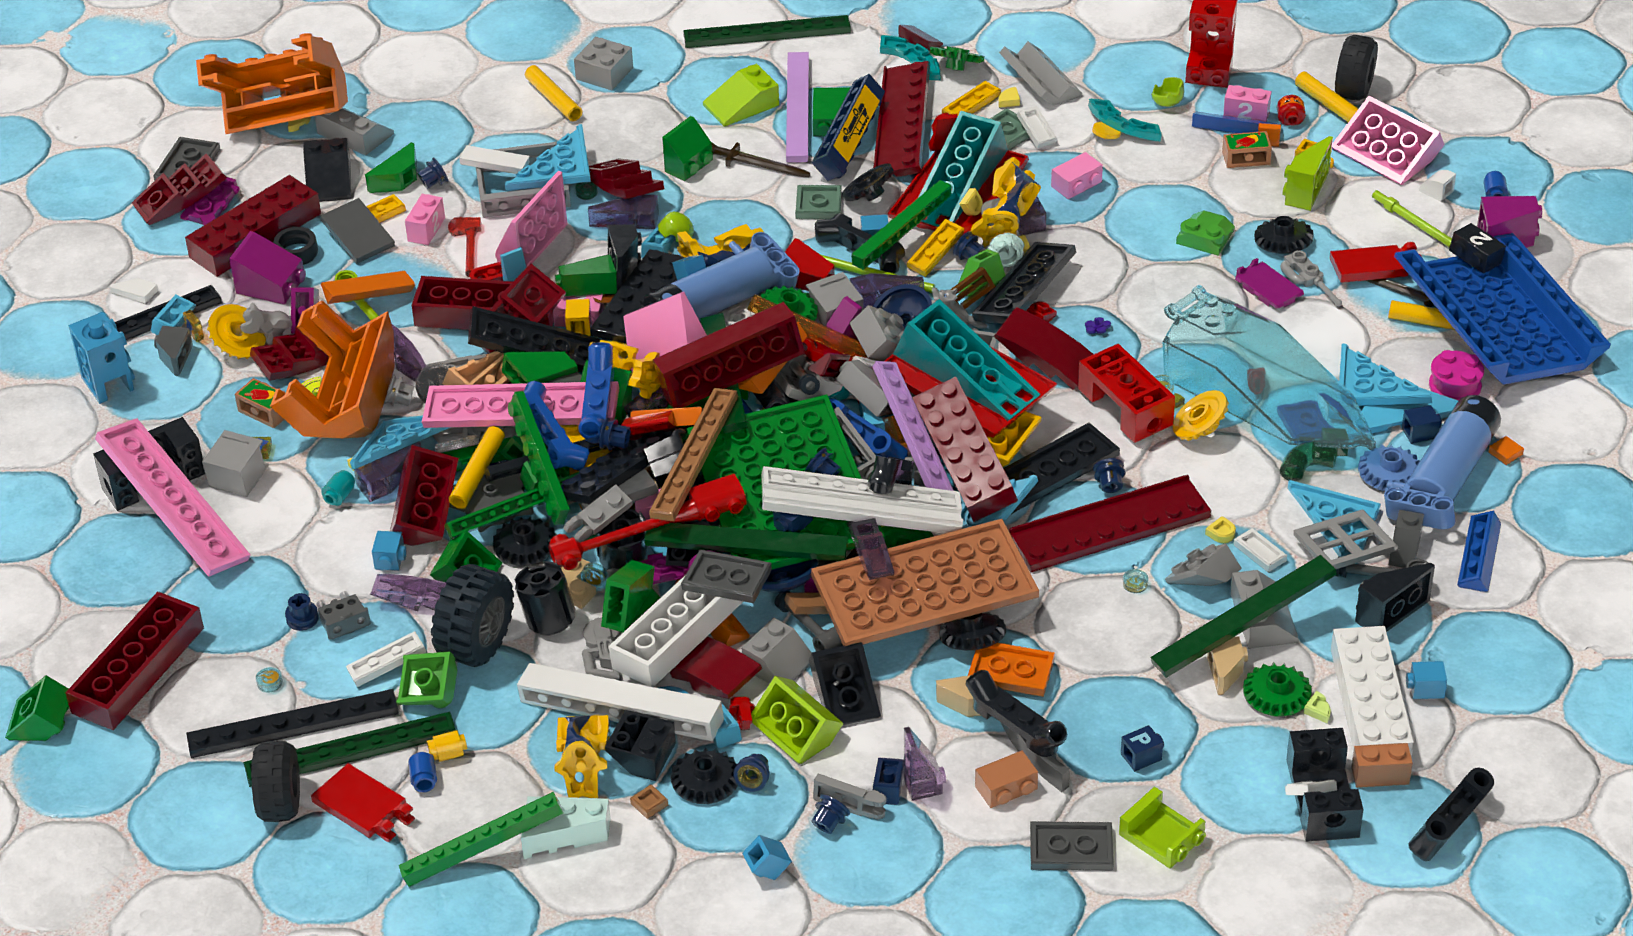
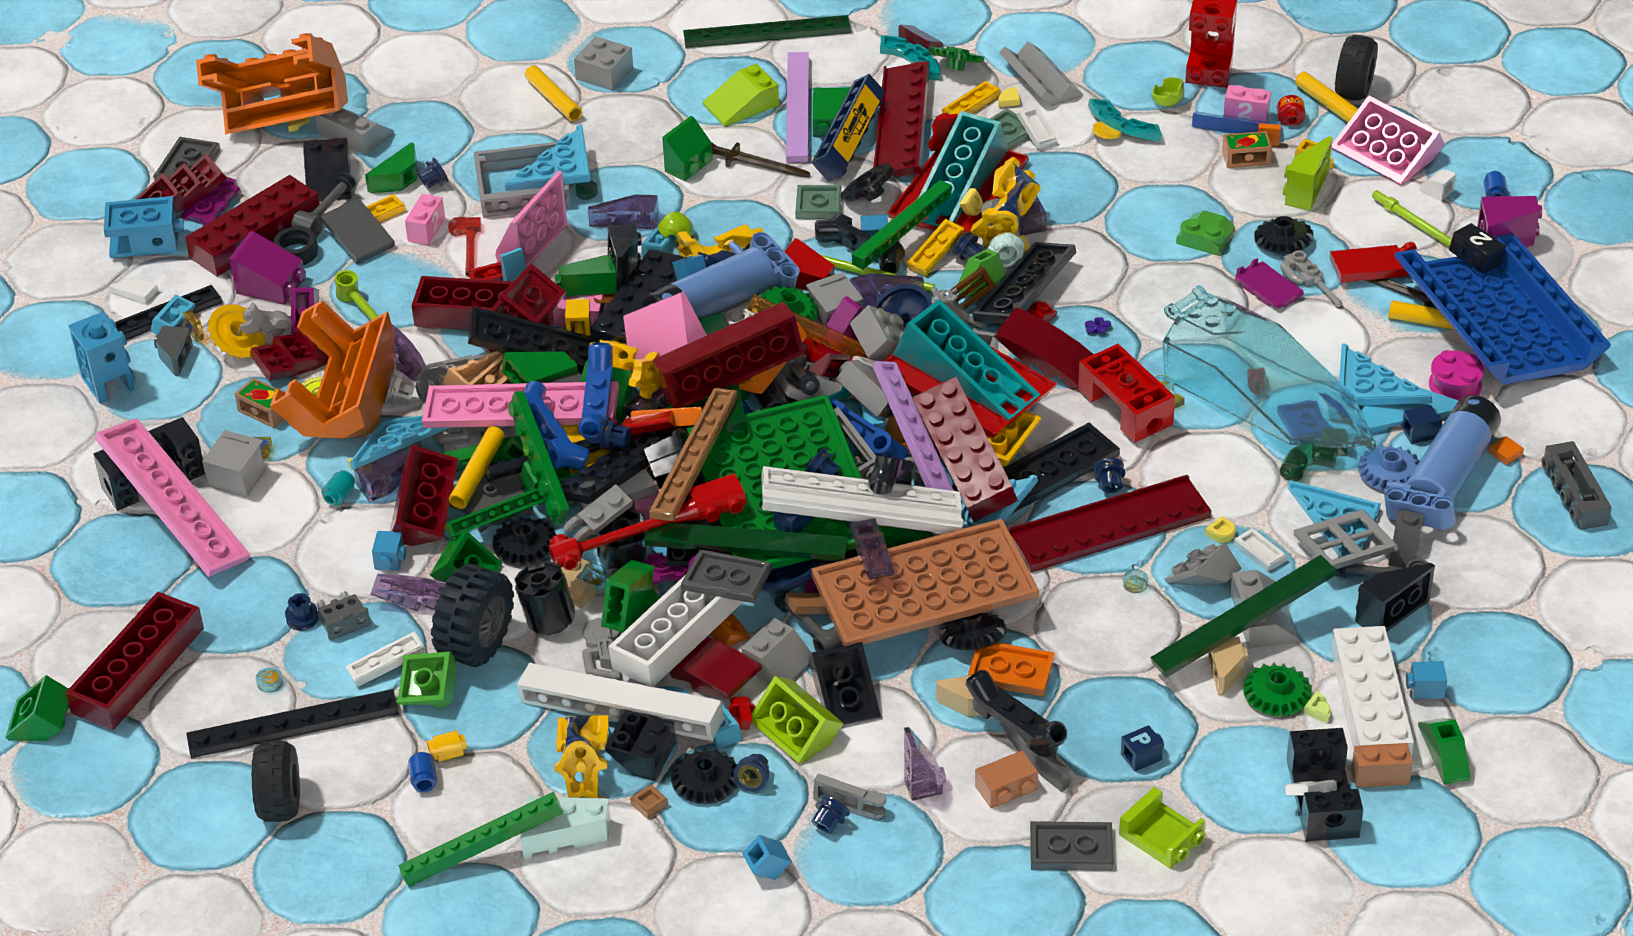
(142, 227): none -> dark azure torso
(313, 219): none -> dark grey piece
(363, 803): red tile -> none
(367, 287): orange slope -> none
(368, 744): dark green tile -> none
(457, 444): clear tile -> none
(493, 159): white tile -> none
(624, 178): dark red slope -> none
(889, 779): dark blue slope -> none
(1076, 175): bright pink brick -> none
(1200, 415): yellow gear -> none
(1446, 748): none -> green slope
(1451, 813): black plate -> none
(1479, 551): blue slope -> none
(1559, 464): none -> dark grey brick

